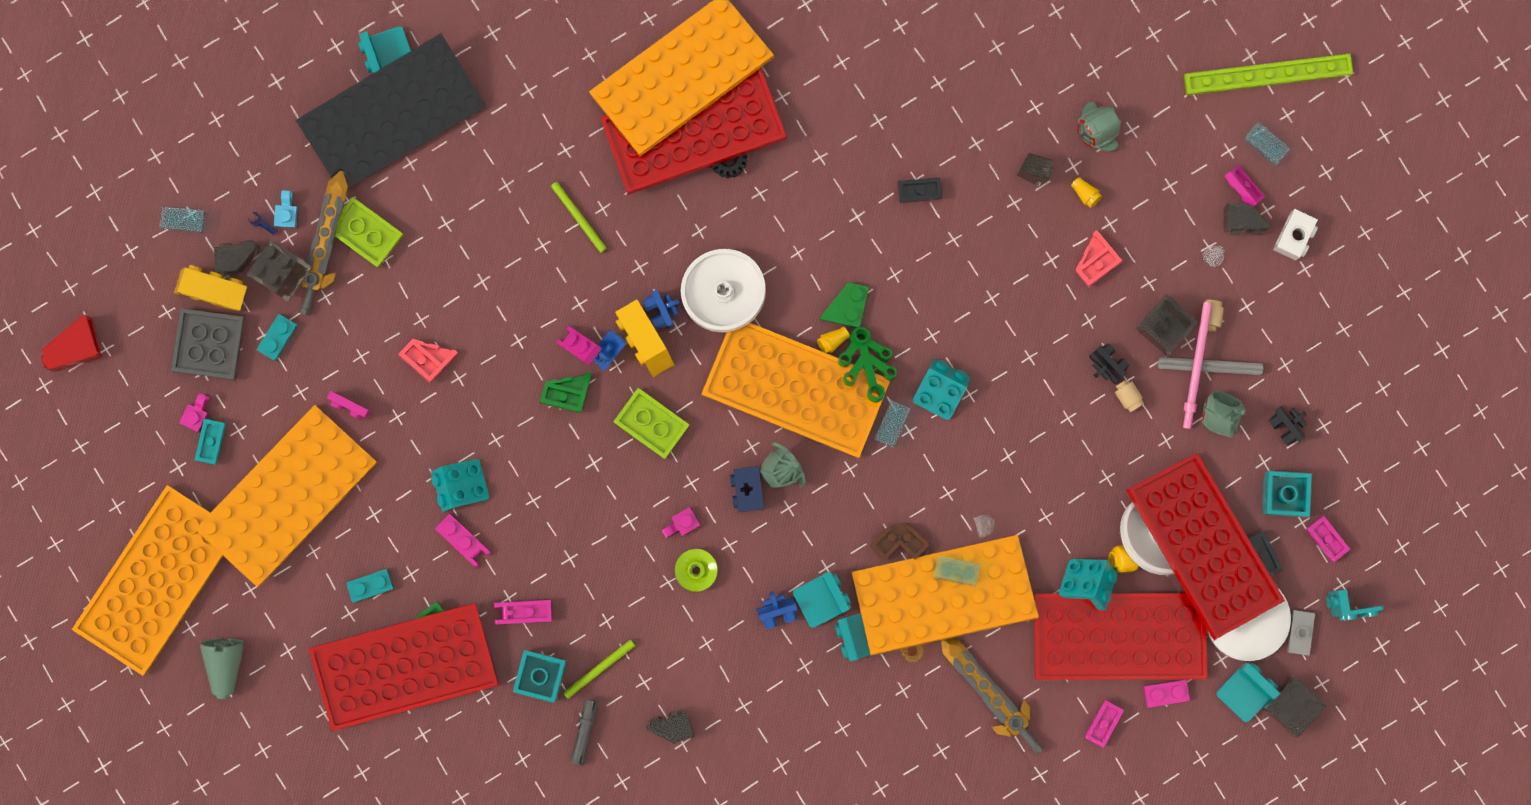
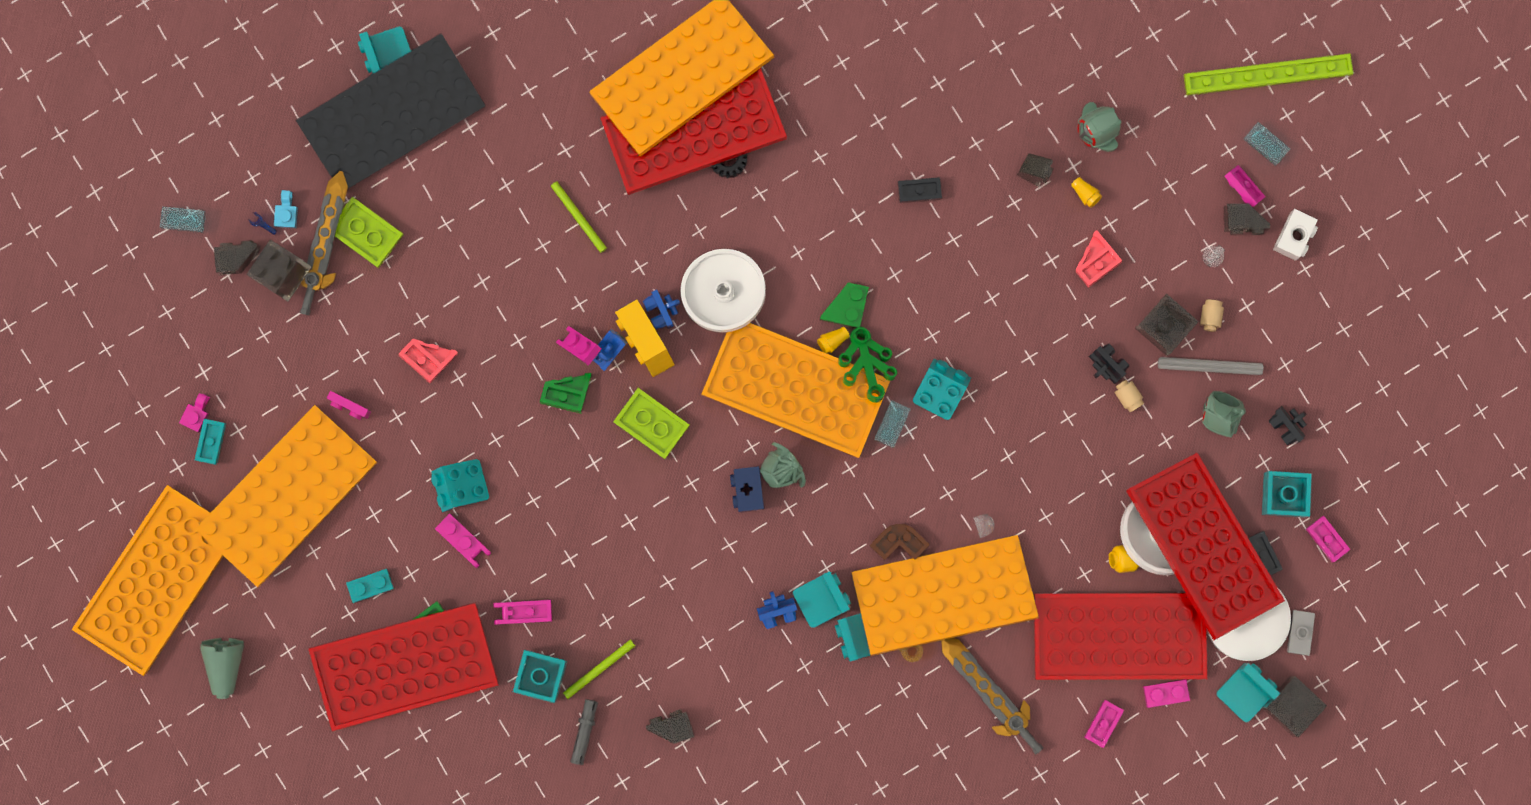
(72, 346): red slope -> none
(207, 344): dark grey plate -> none
(210, 288): yellow wedge -> none
(277, 337): teal plate -> none
(683, 522): dark pink plate -> none
(707, 567): lime dish -> none
(957, 571): clear light blue plate -> none
(1089, 580): teal bracket -> none
(1190, 406): bright pink bar -> none
(1339, 606): teal bracket -> none

